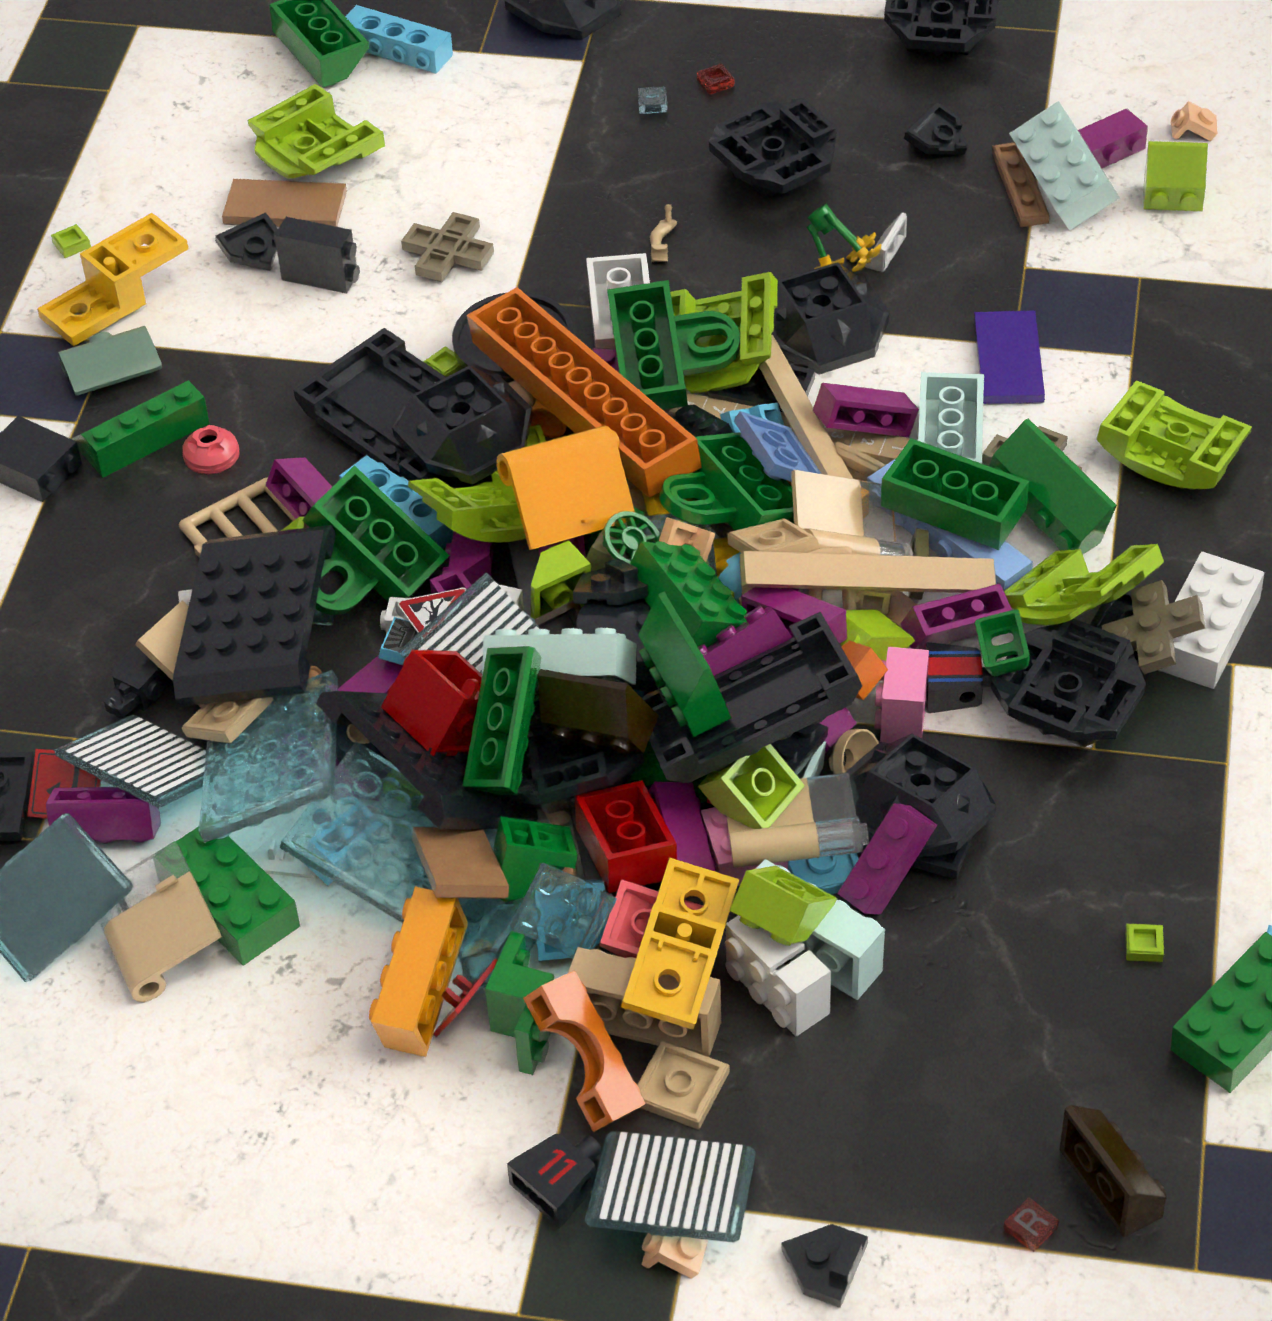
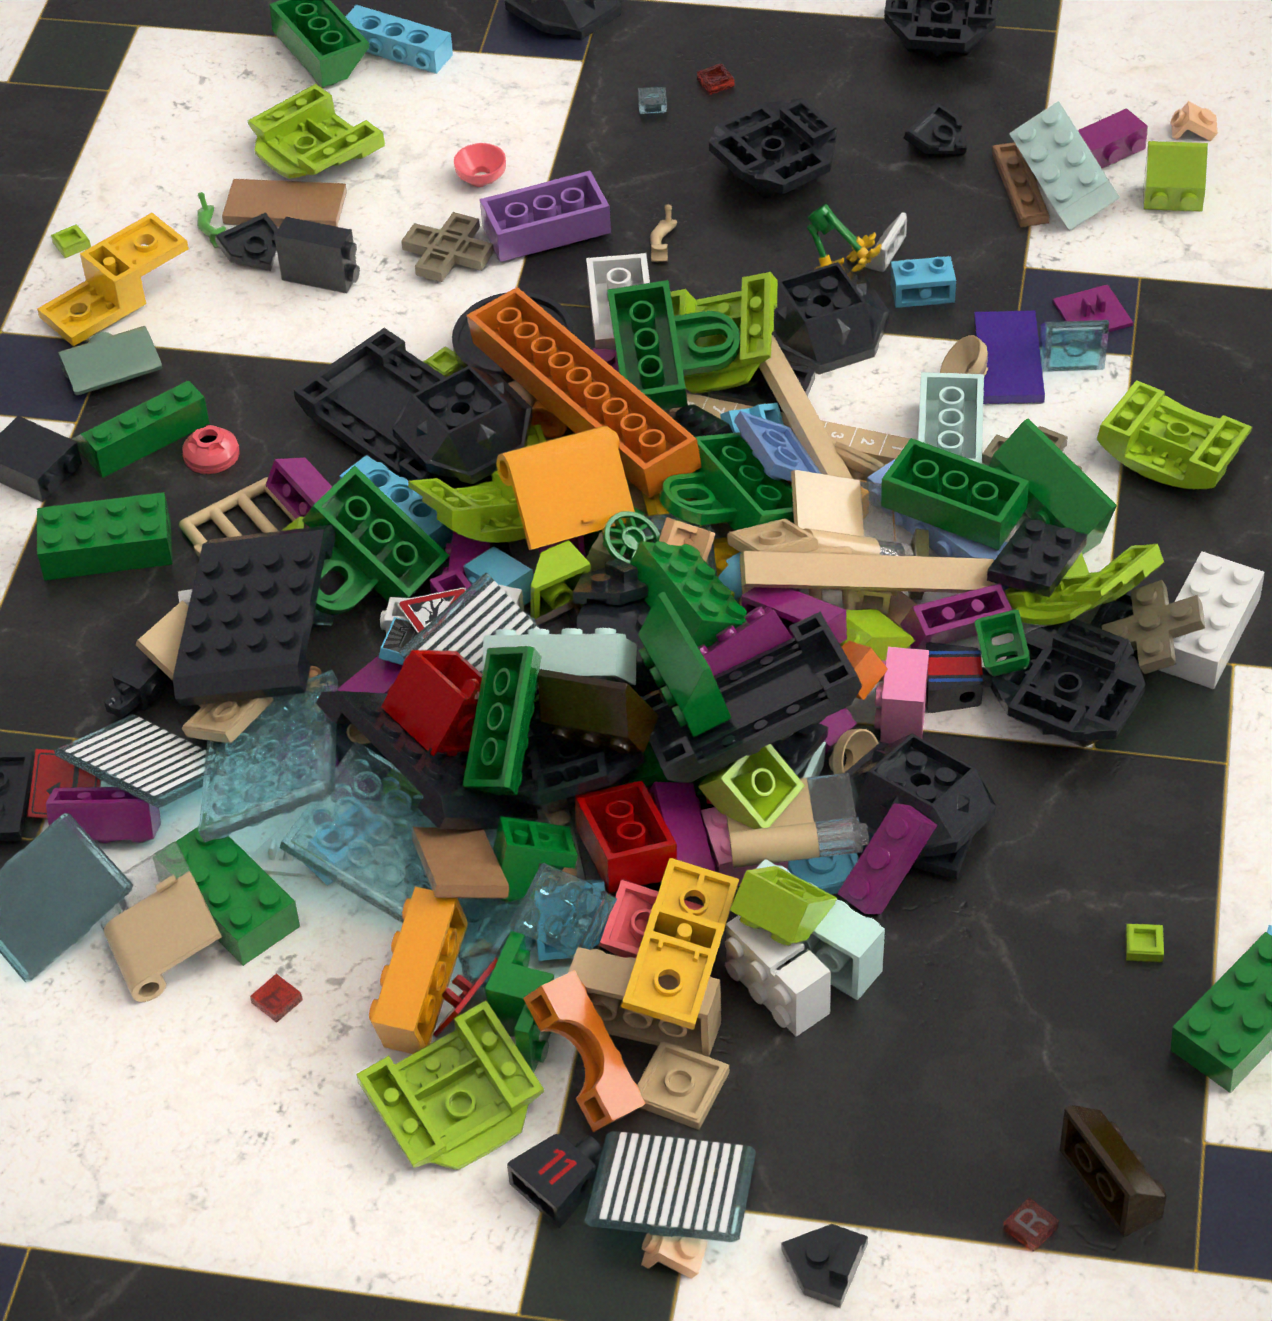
(104, 536): none -> green brick
(204, 218): none -> bright green piece
(276, 998): none -> clear red tile
(455, 1094): none -> lime slope
(480, 158): none -> coral piece
(503, 571): none -> medium azure brick
(545, 216): none -> medium lavender brick
(865, 409): magenta brick -> none
(923, 282): none -> medium azure brick
(966, 357): none -> tan piece
(1037, 557): none -> black plate
(1073, 345): none -> clear light blue slope
(1094, 304): none -> magenta piece

